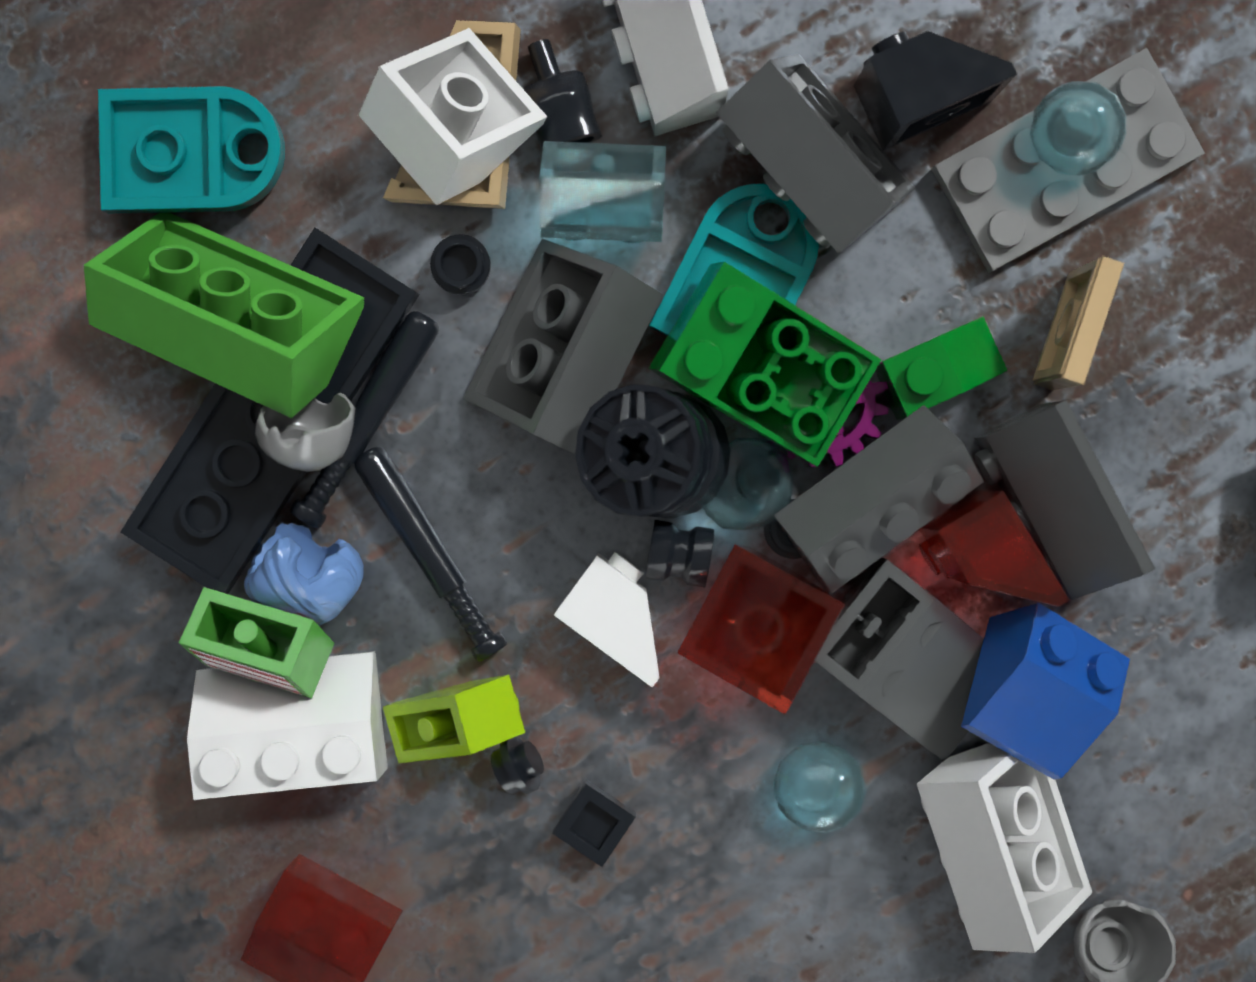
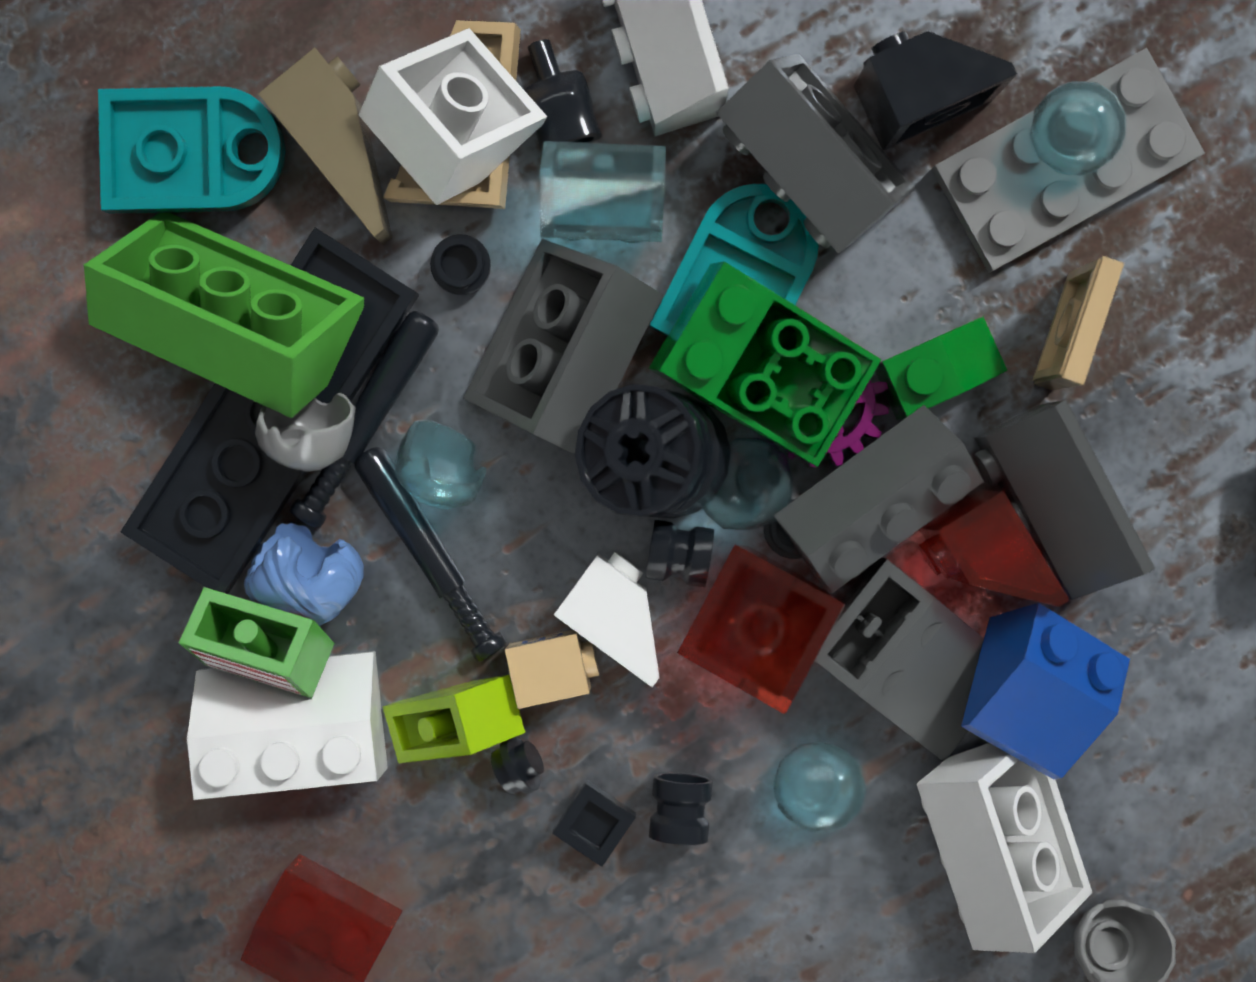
(323, 117): none -> dark tan slope
(438, 466): none -> clear light blue hair
(551, 668): none -> tan brick
(680, 808): none -> black wheel

